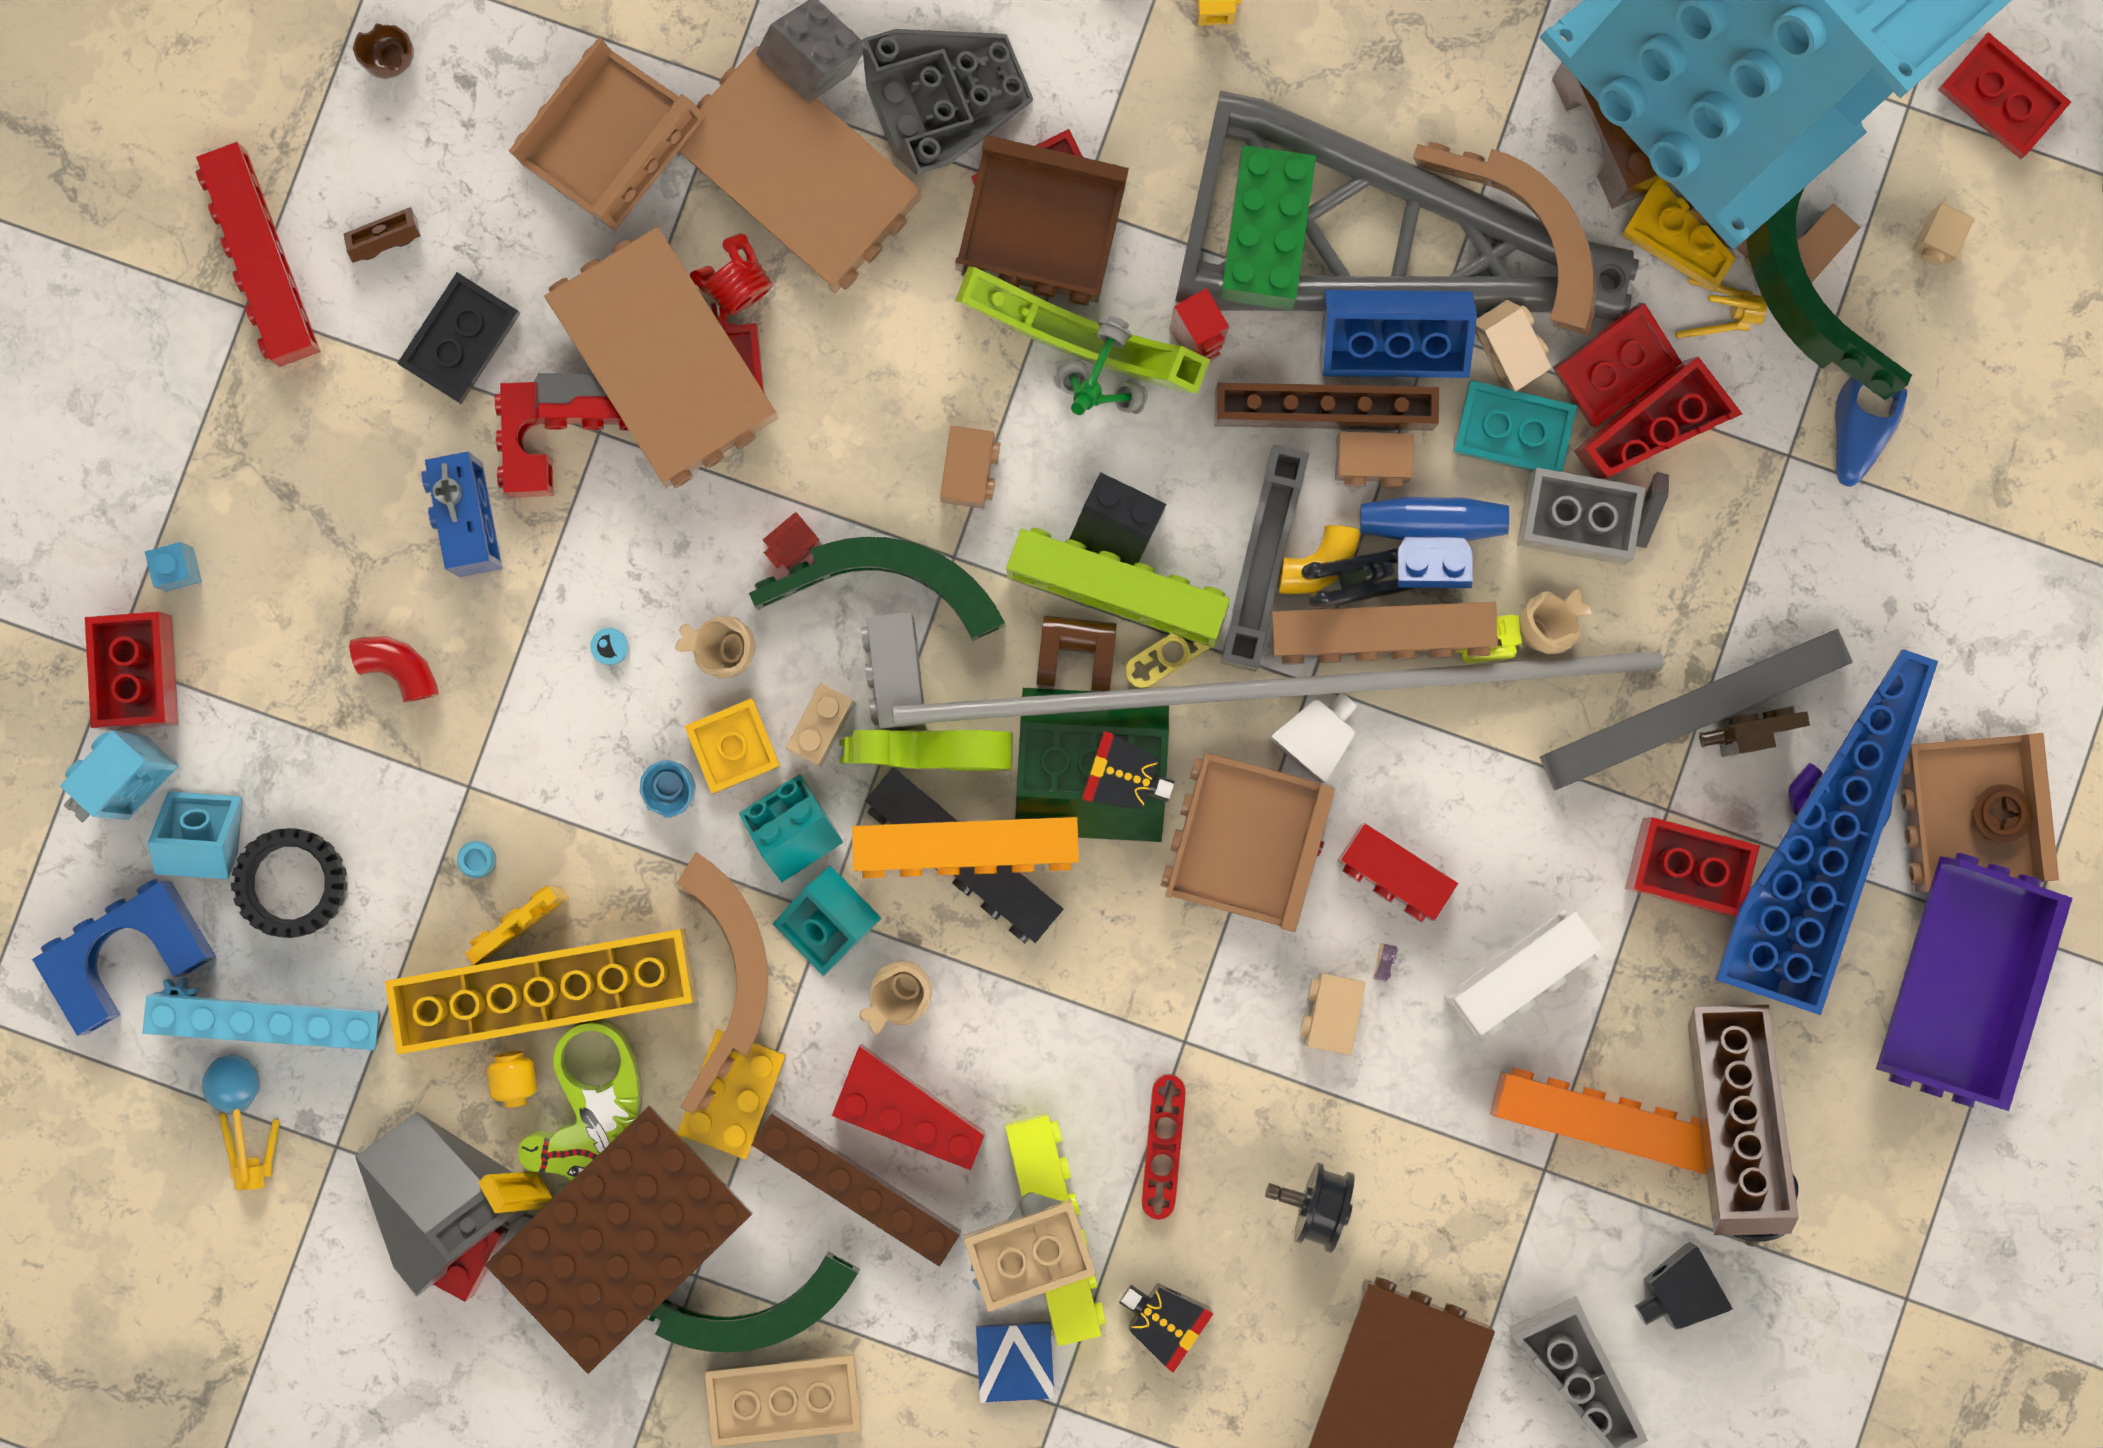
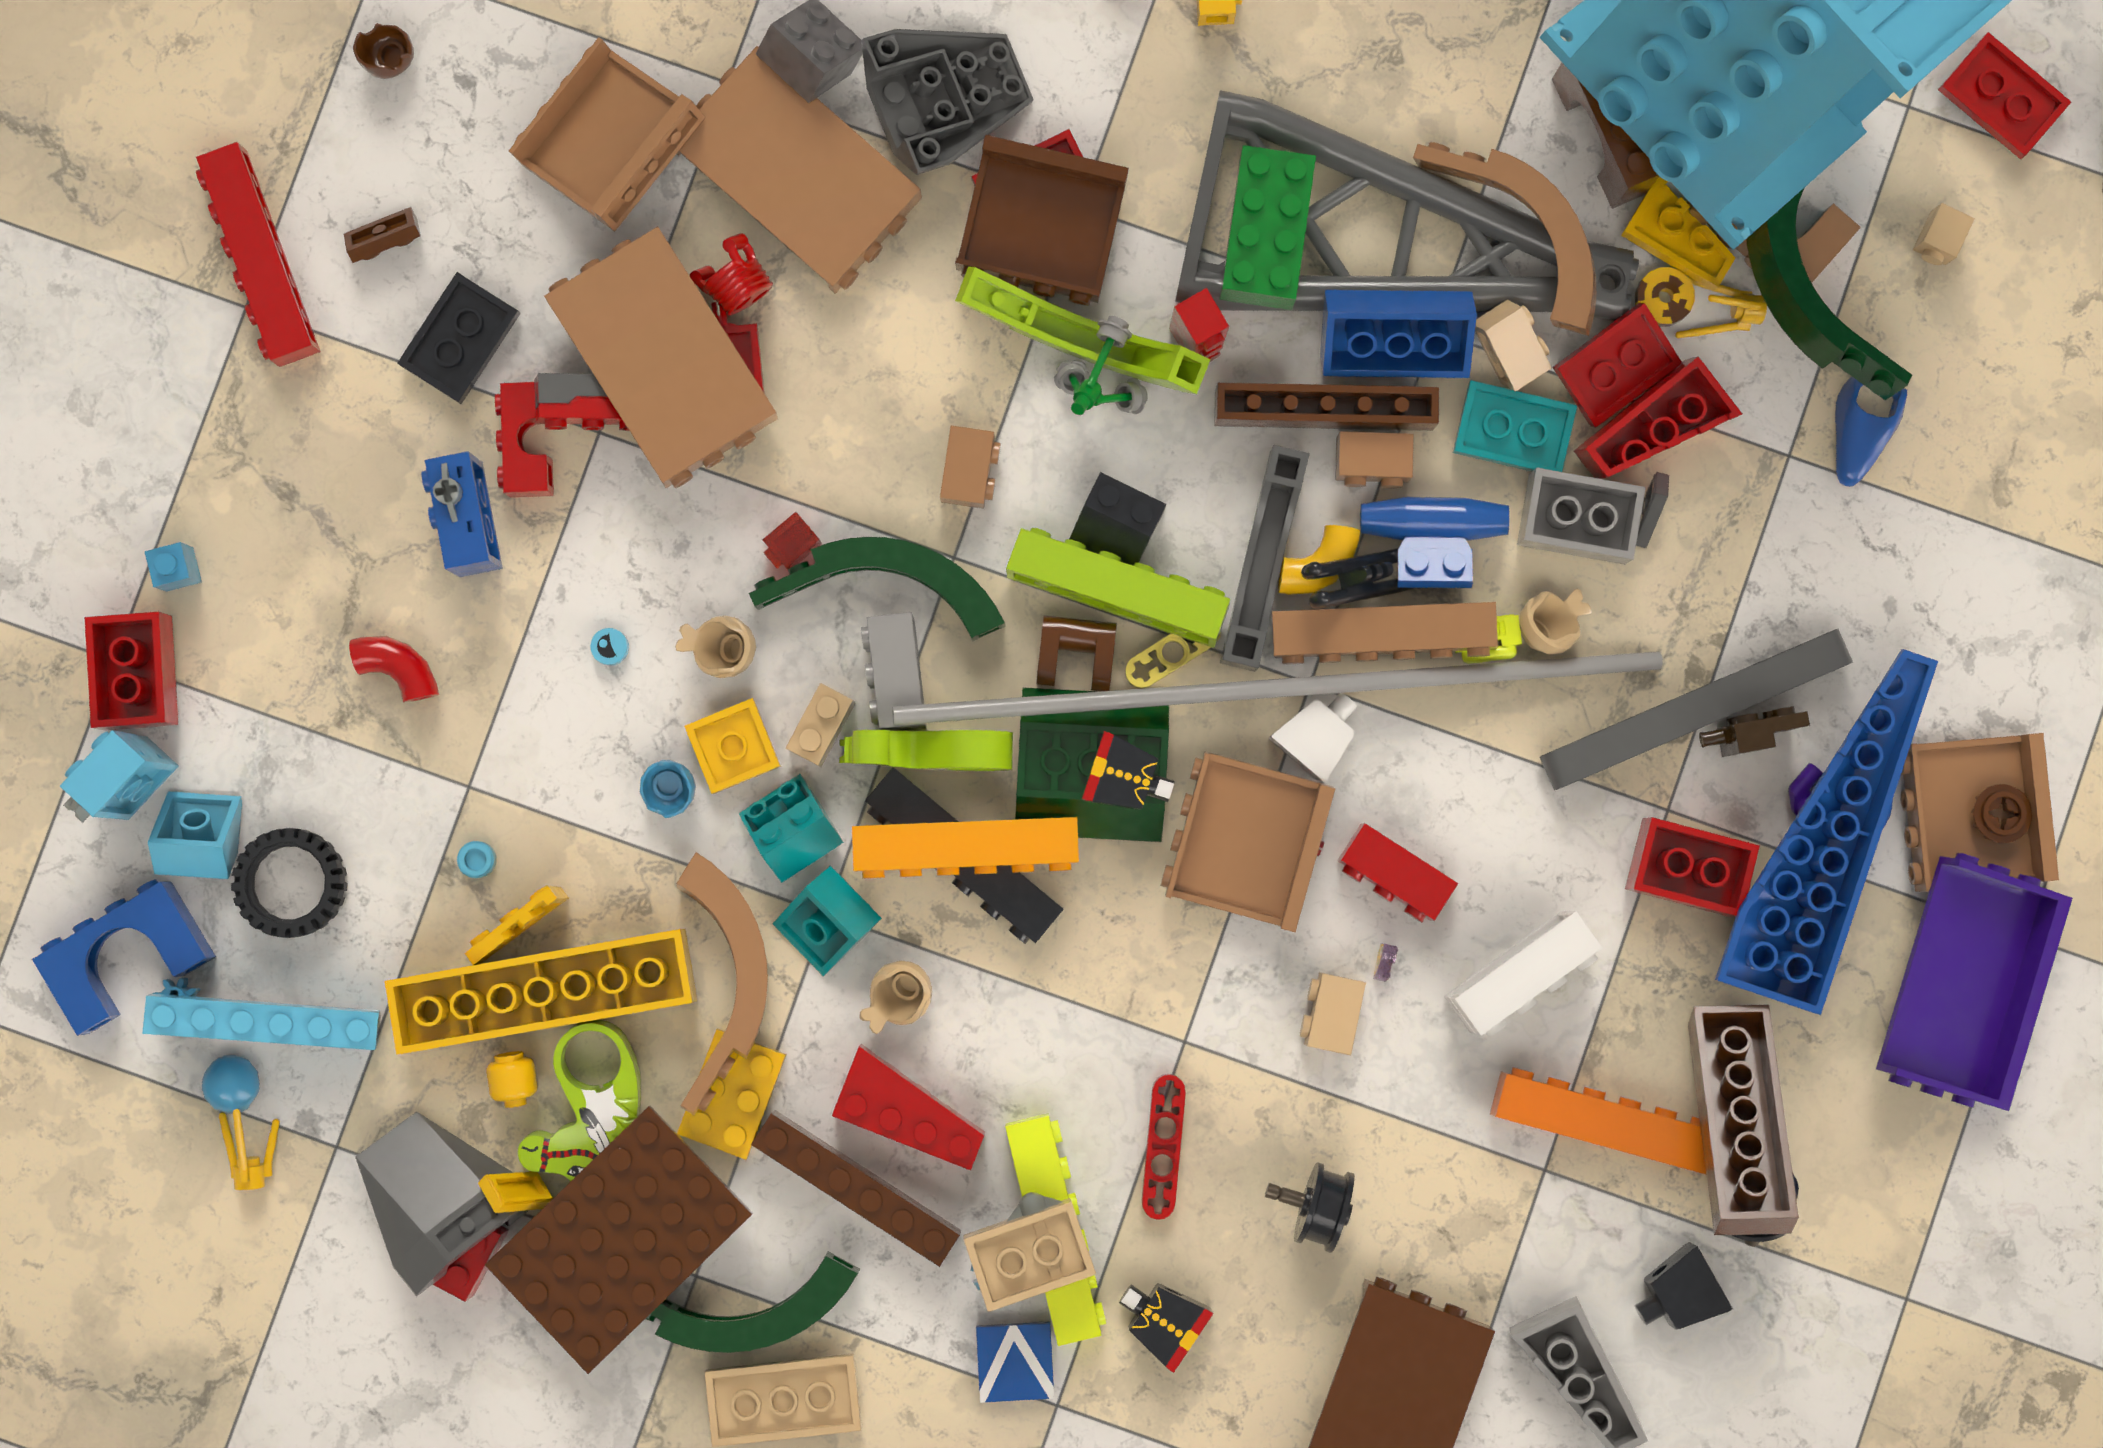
(1676, 285): none -> yellow piece

